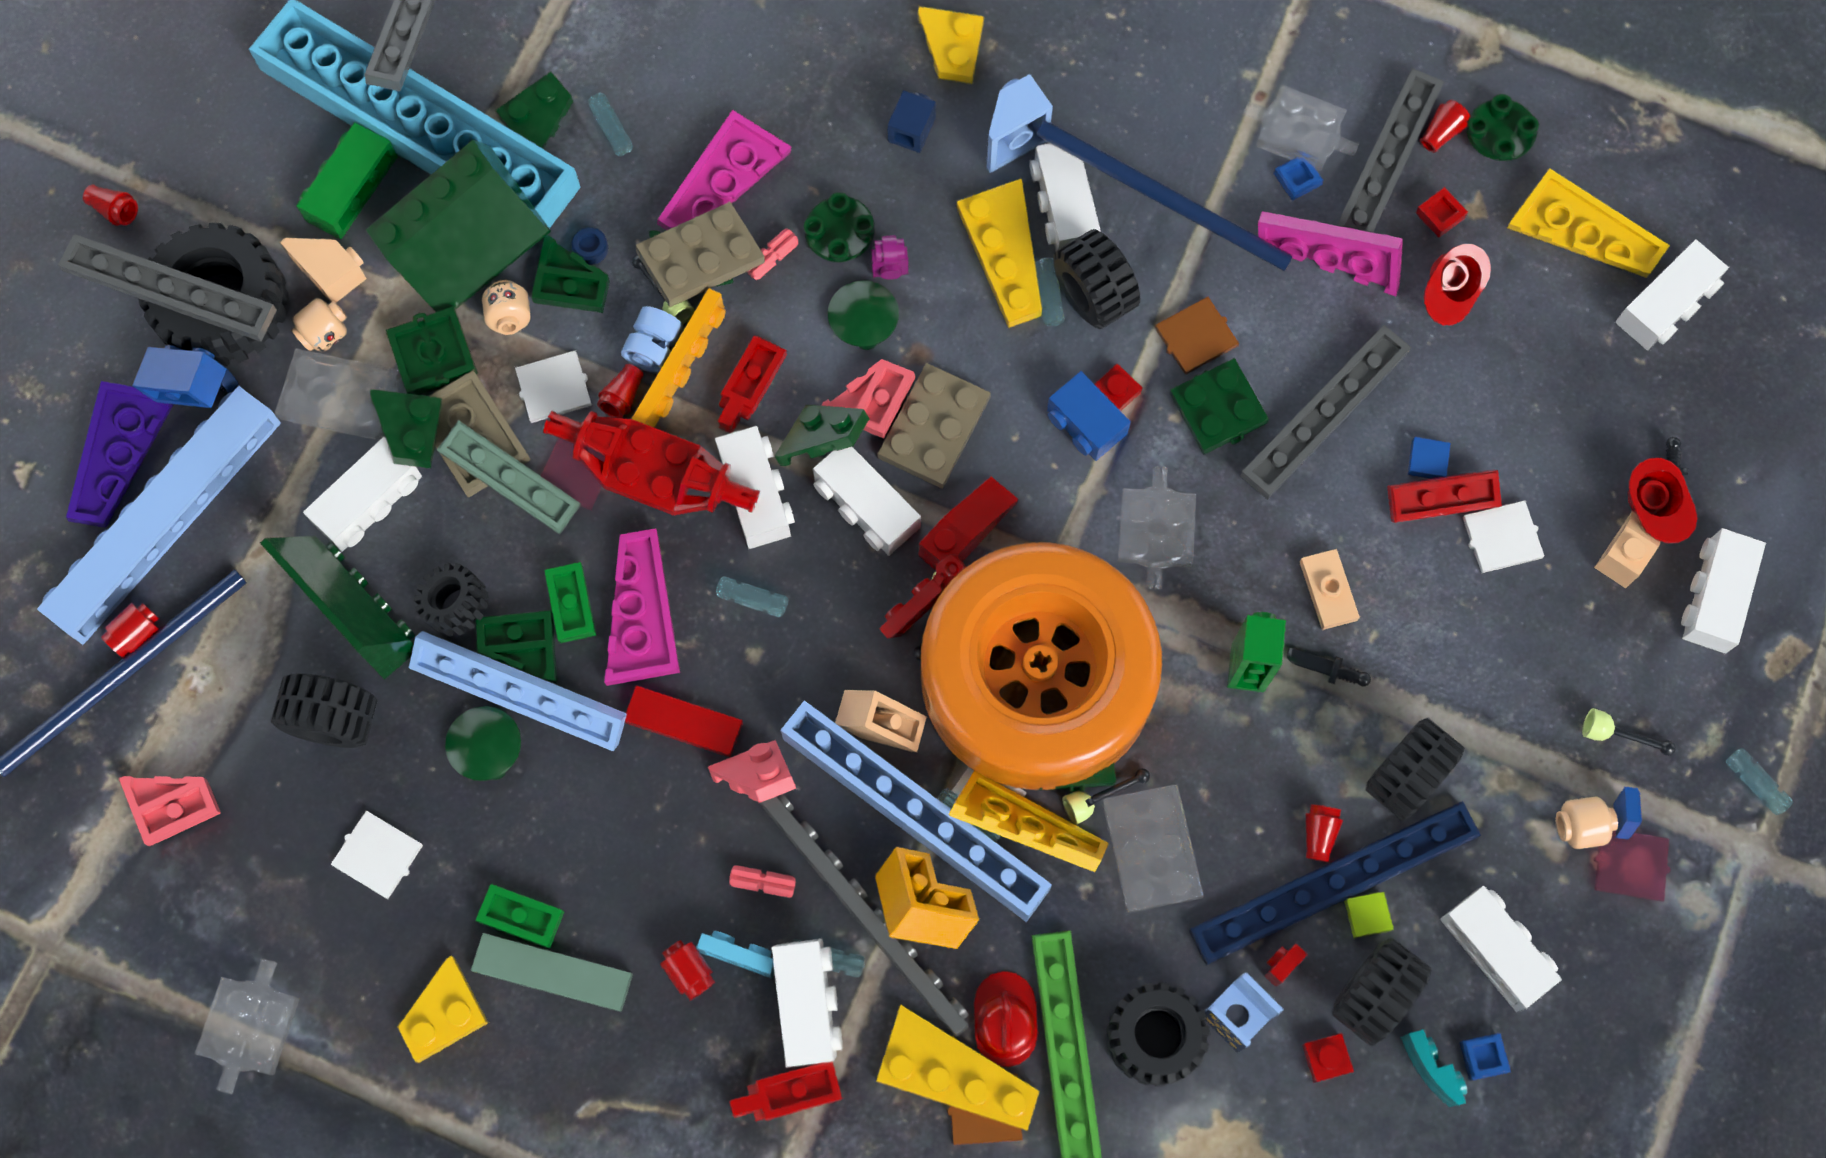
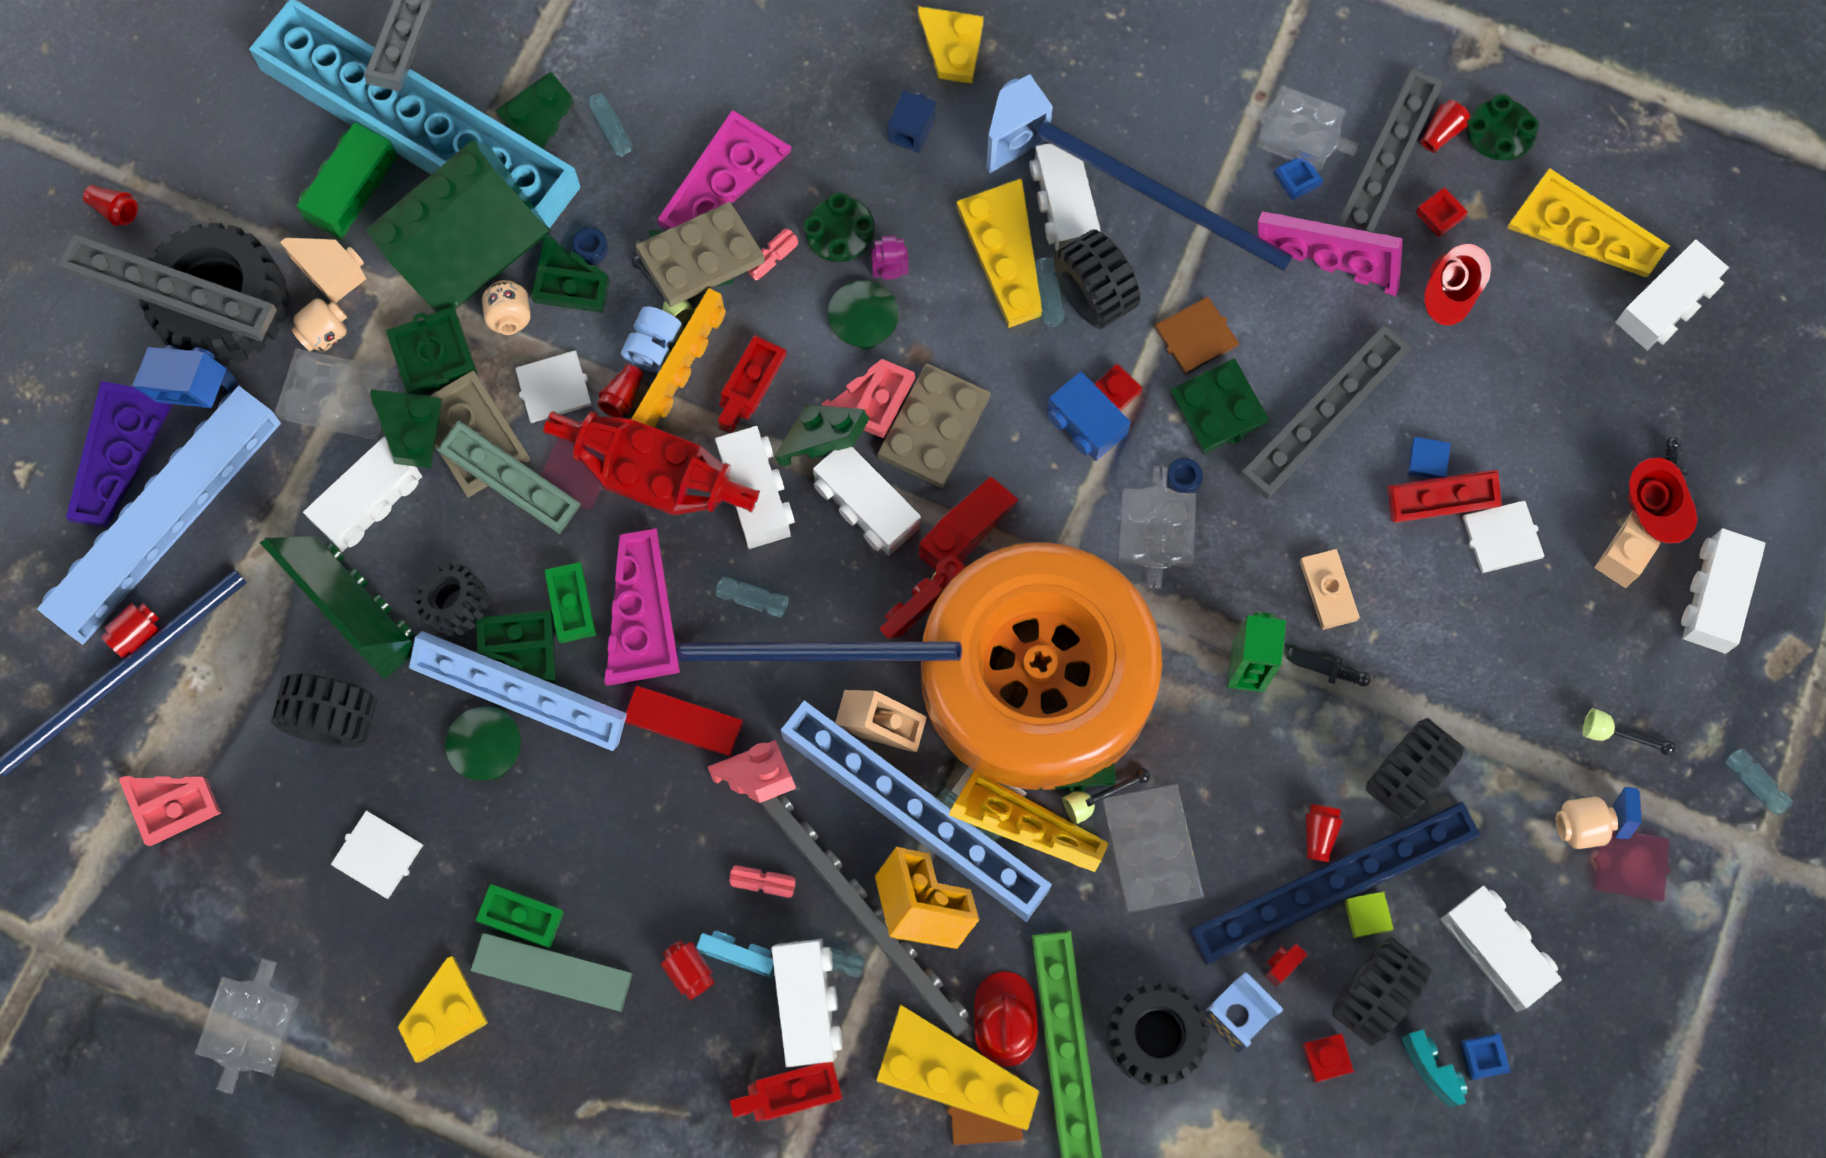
(820, 651): none -> dark blue piece
(1184, 476): none -> dark blue tile

